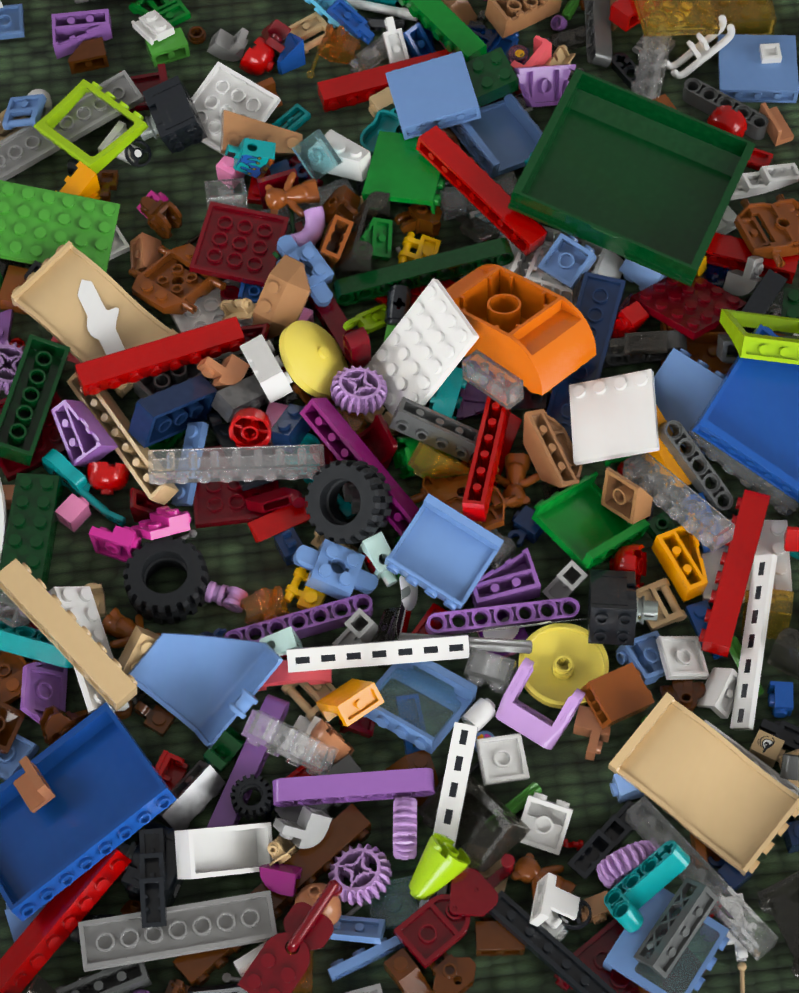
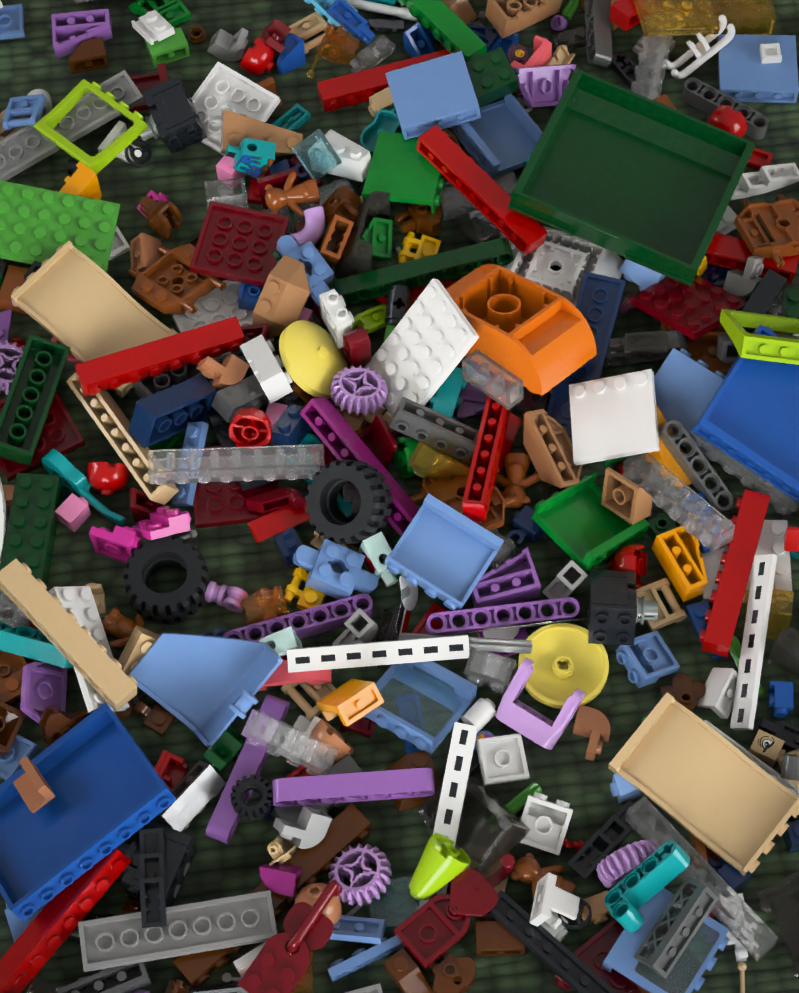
(81, 433): medium lavender wedge -> none
(100, 321): white sticker -> none
(108, 181): reddish brown plate -> none
(222, 850): white piece -> none
(229, 293): dark red tile -> none
(240, 308): tan hinge -> none
(335, 316): none -> white plate
(394, 42): white plate -> none
(405, 828): lavender gear -> none
(567, 260): medium blue plate -> none
(617, 695): dark orange brick -> none
(629, 320): red brick -> none
(682, 658): white tile -> none
(777, 127): nougat panel -> none

